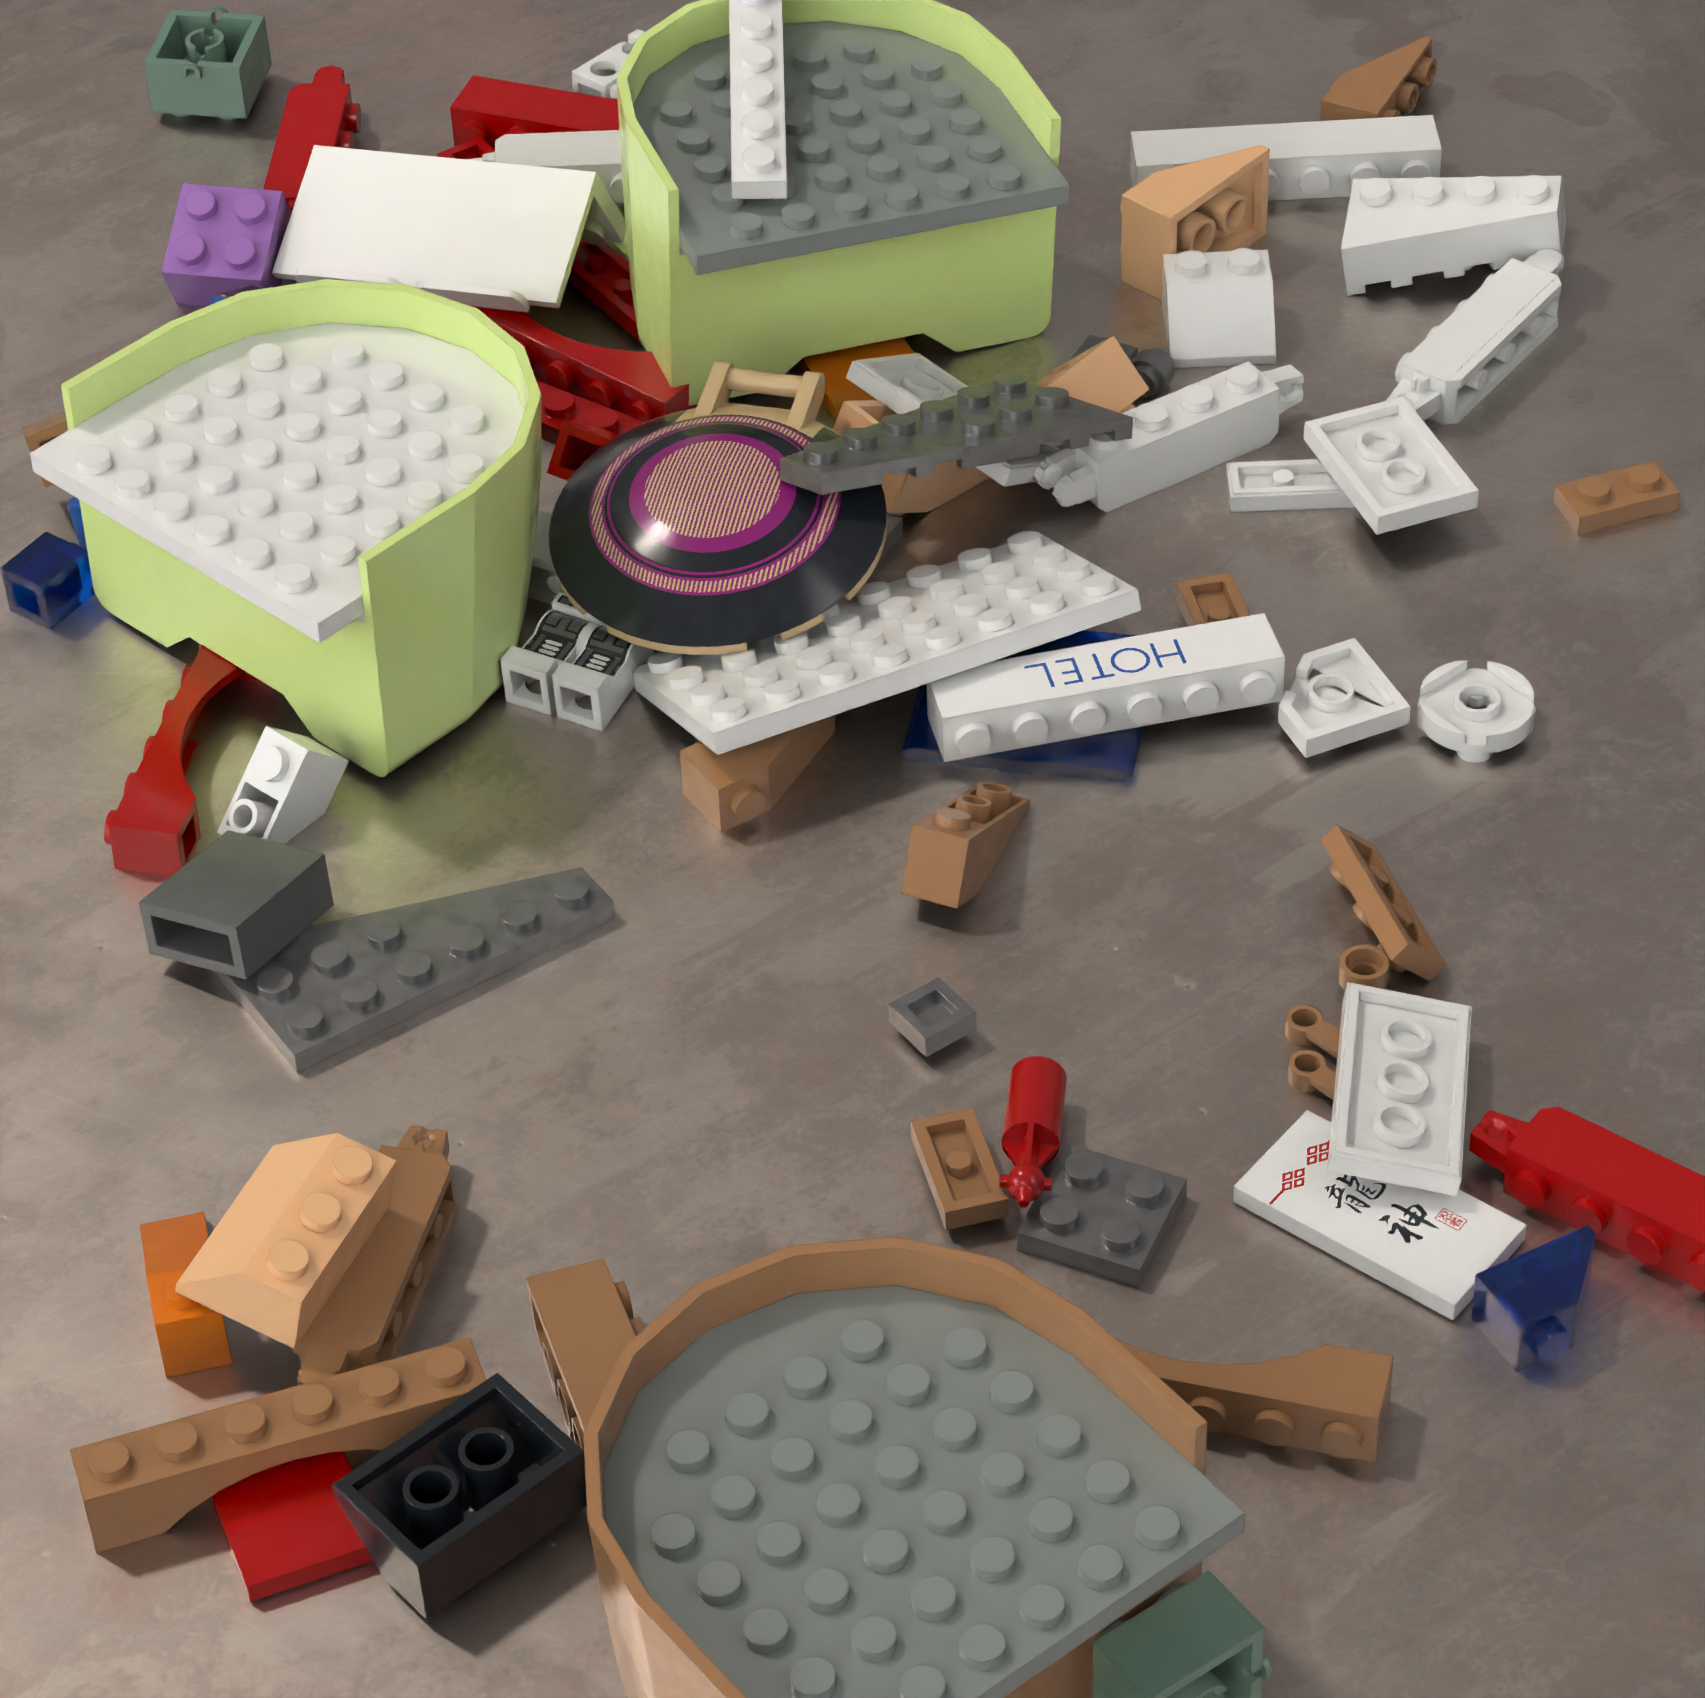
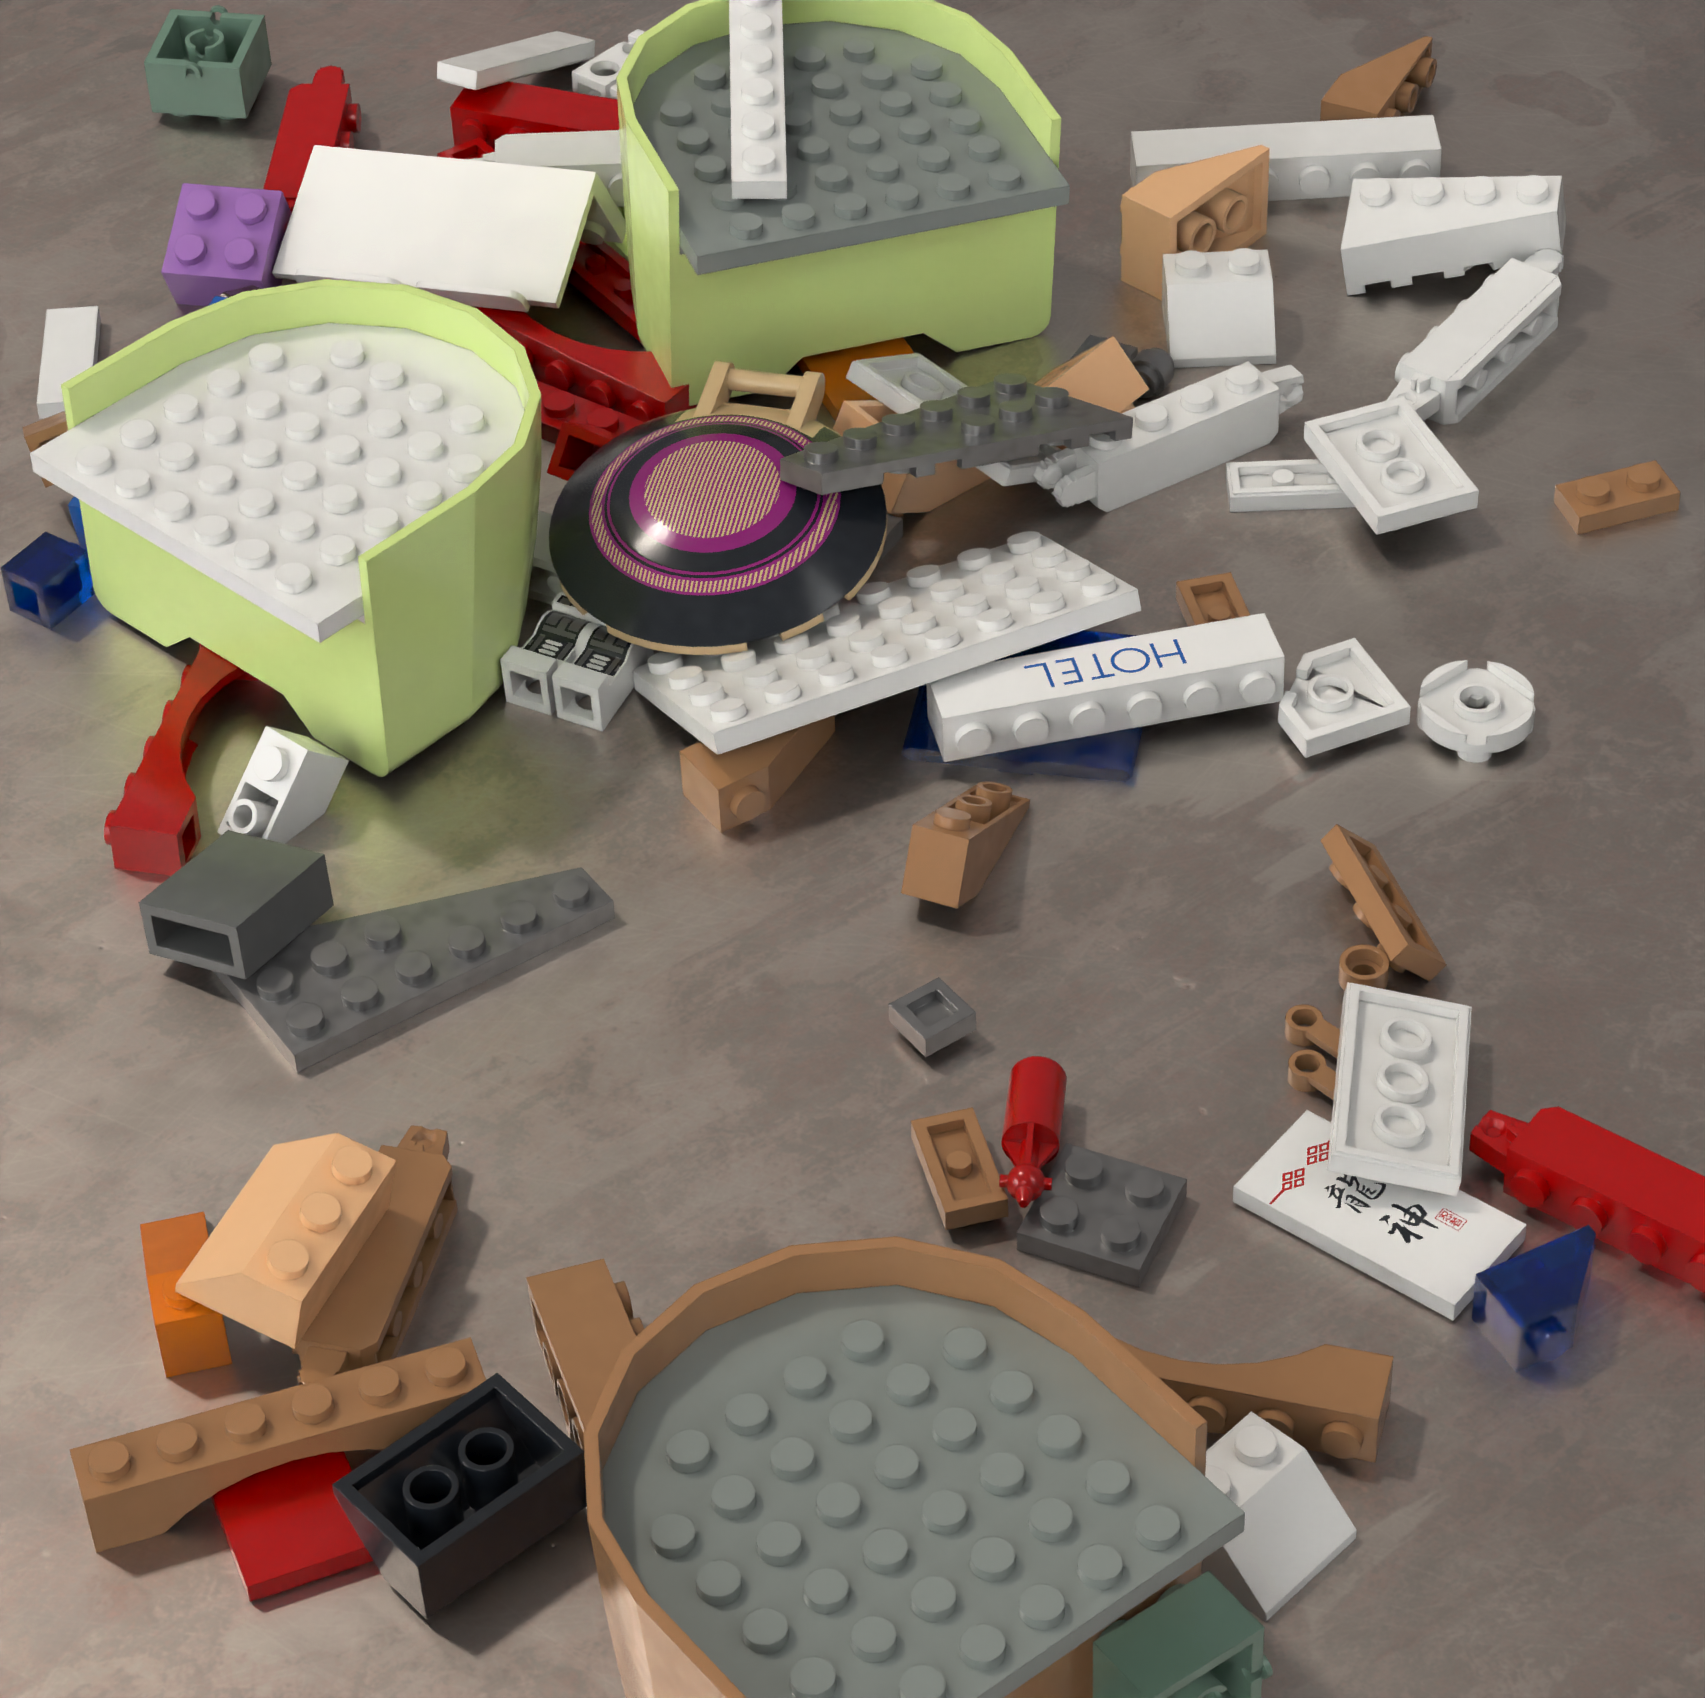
(67, 350): none -> white tile
(515, 60): none -> white tile
(1290, 1516): none -> white slope

